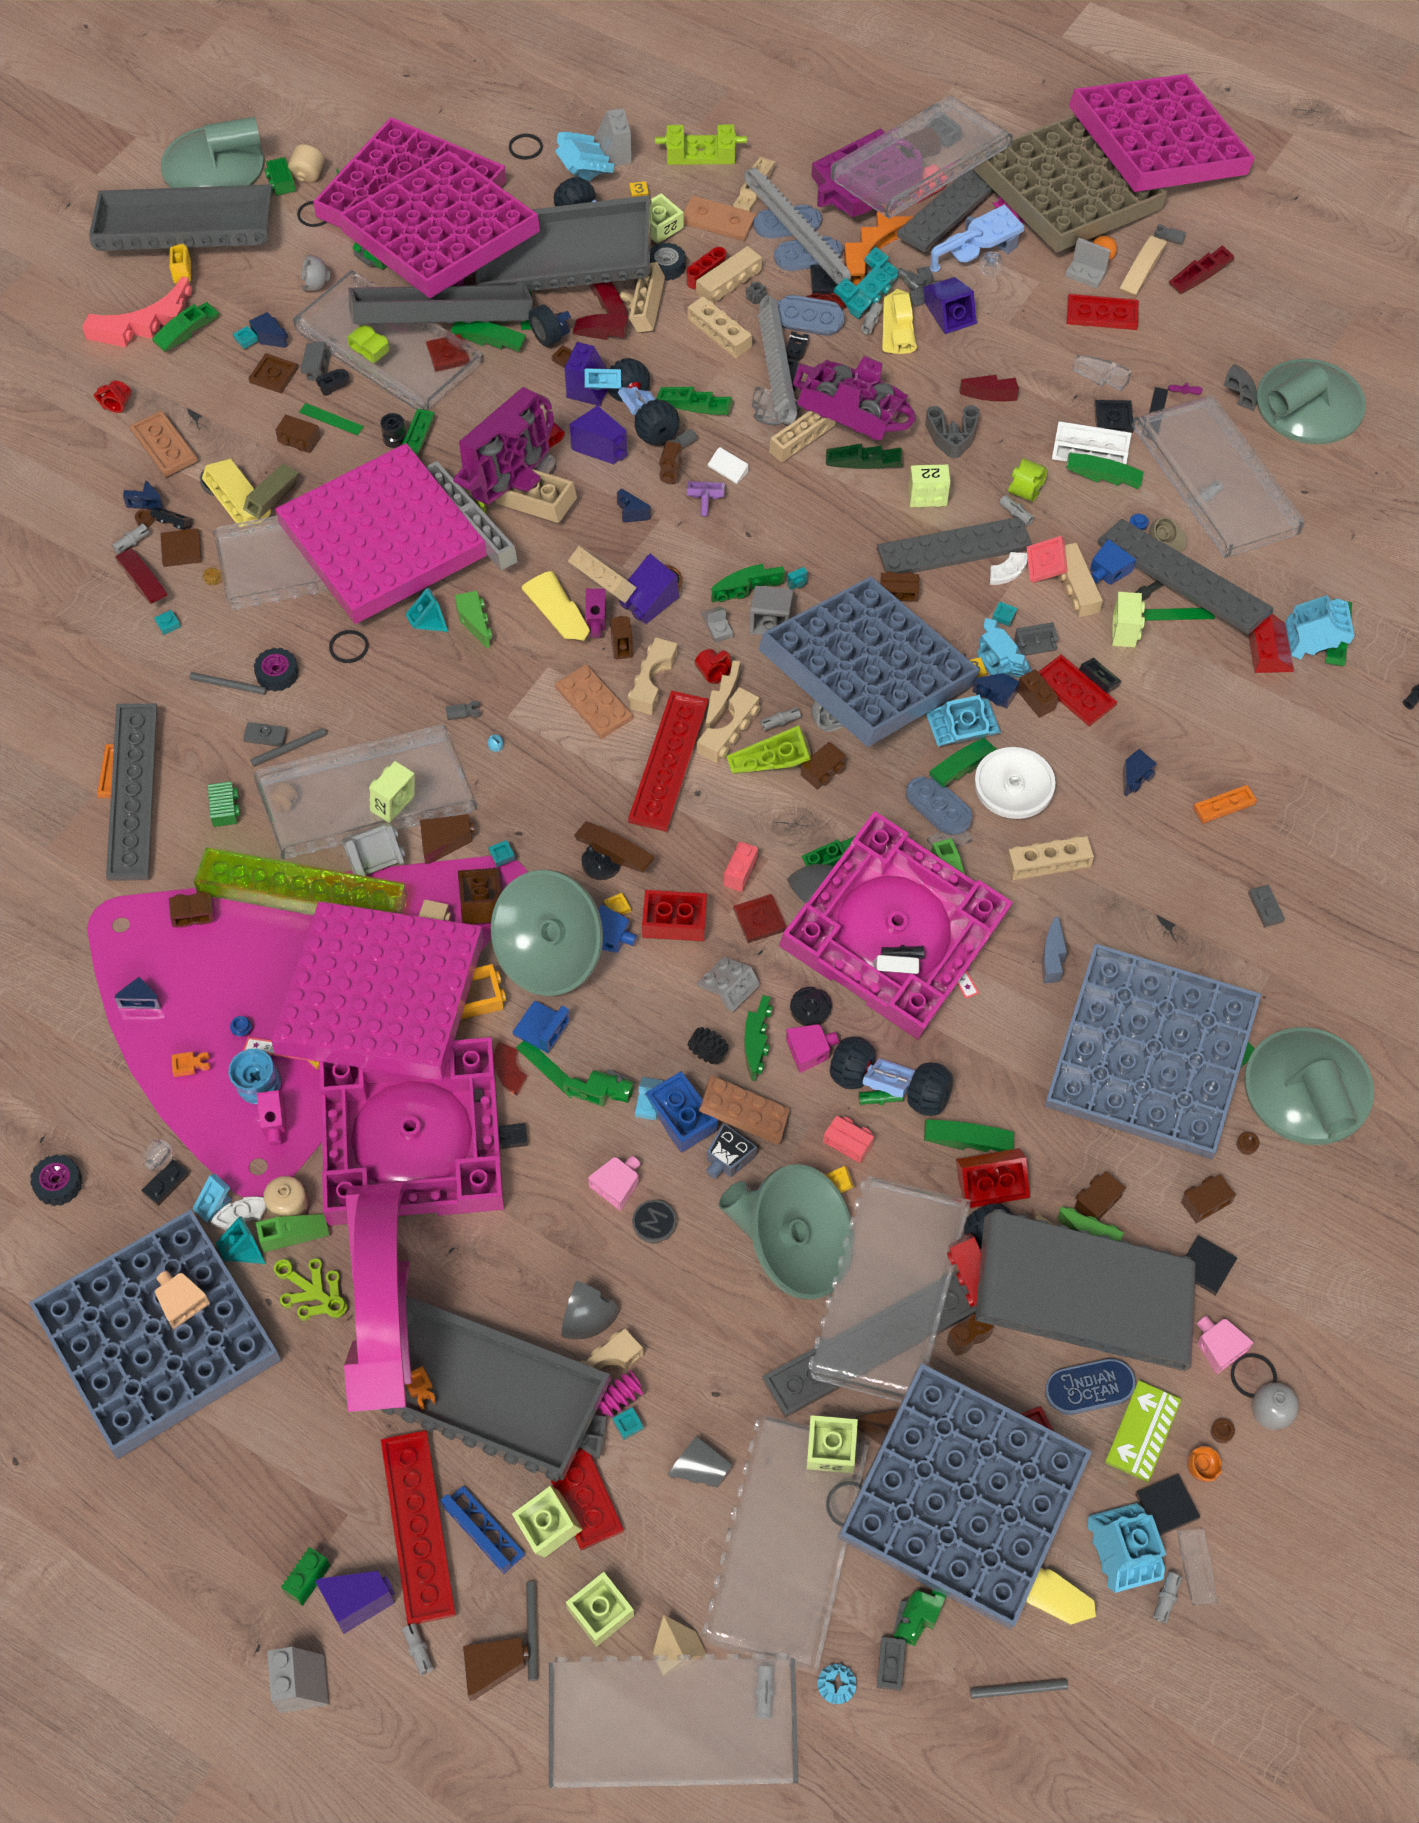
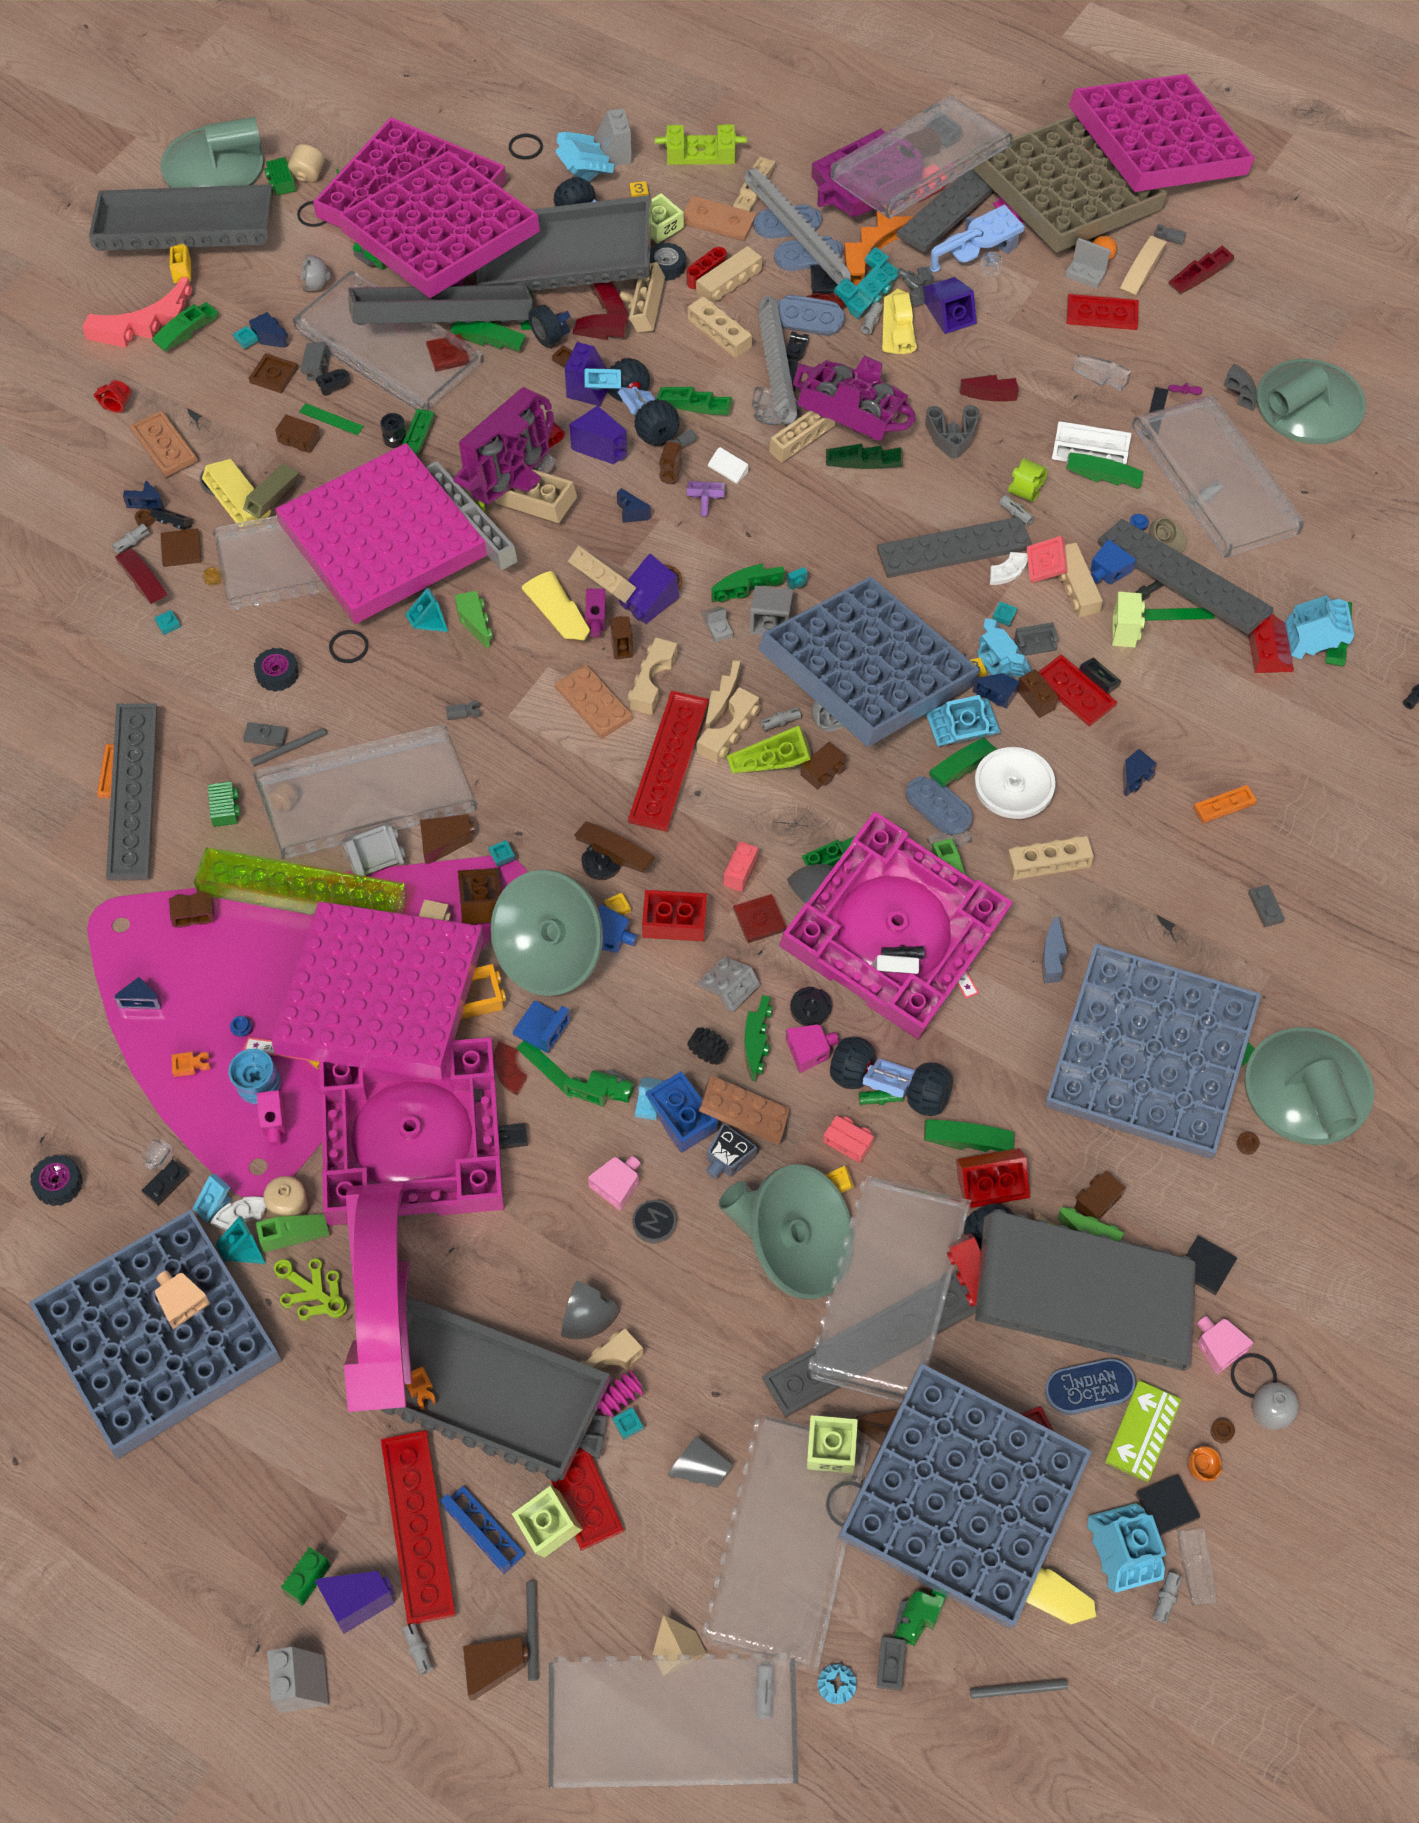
(228, 683): dark grey bar -> none
(368, 343): lime brick -> none
(392, 791): yellowish green brick -> none
(493, 745): medium azure hinge -> none
(600, 1609): yellowish green brick -> none
(713, 665): red piece -> none
(755, 292): dark grey gear -> none
(902, 586): reddish brown brick -> none
(929, 485): yellowish green brick -> none
(966, 1334): reddish brown brick -> none
(1114, 415): black tile -> none
(1207, 1198): reddish brown brick -> none

